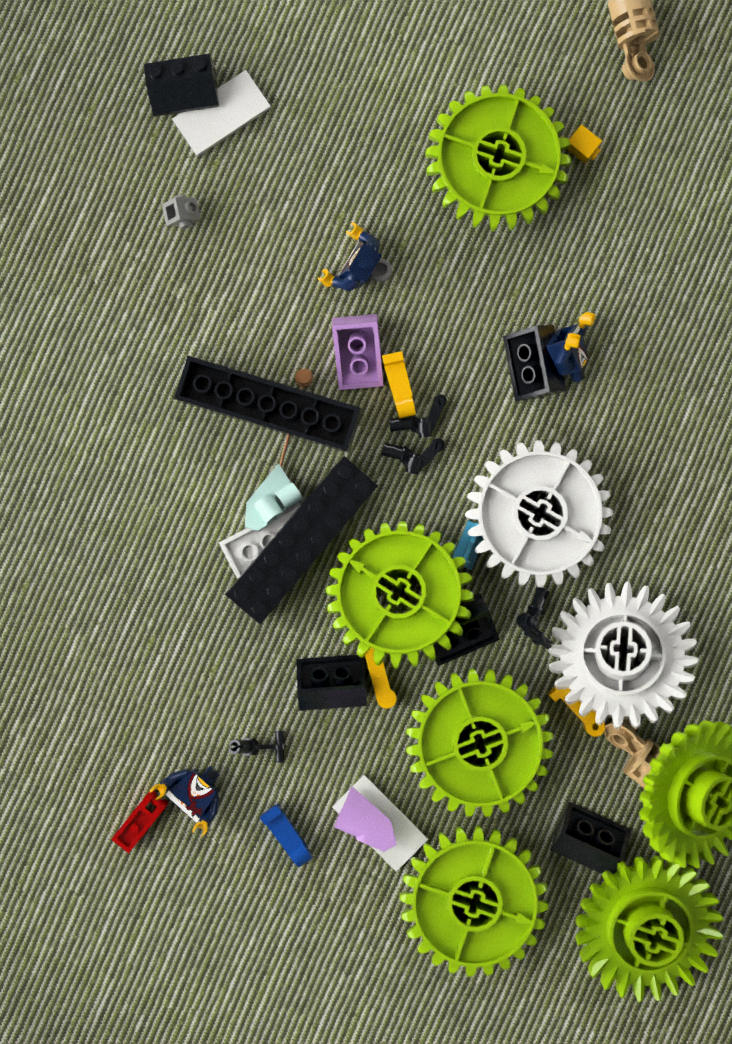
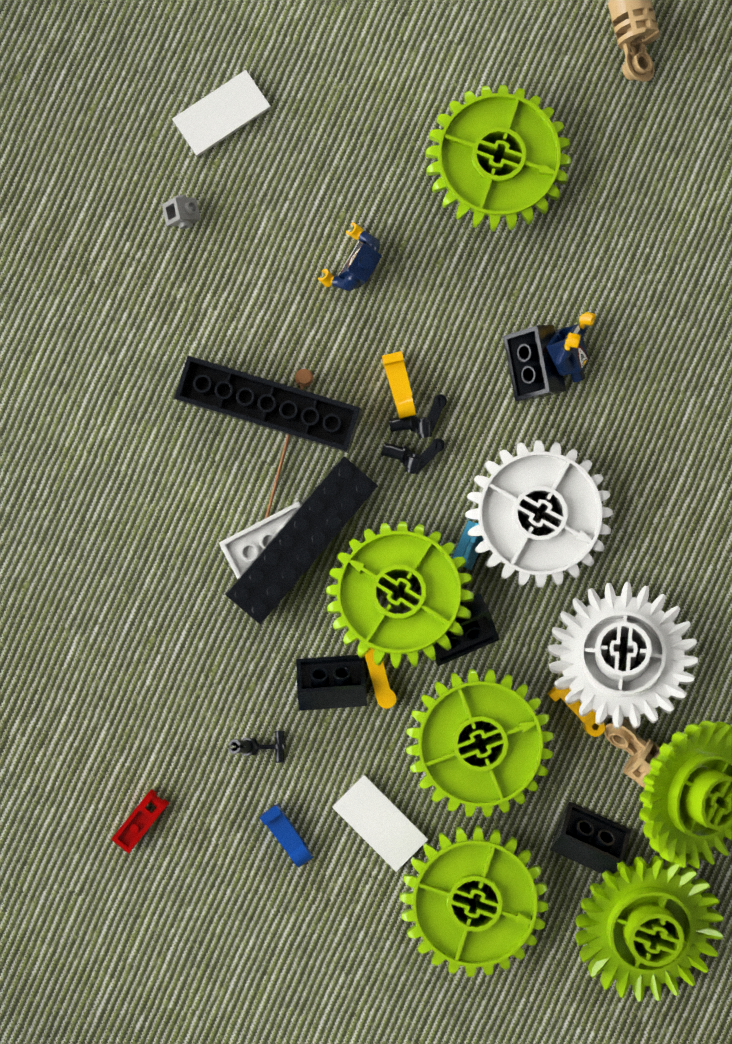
(181, 84): black slope -> none
(193, 794): torso -> none
(271, 500): light aqua panel -> none
(357, 351): lavender slope -> none
(365, 822): lavender panel -> none
(382, 271): light grey tile -> none
(529, 620): black pin -> none
(584, 144): yellow brick -> none

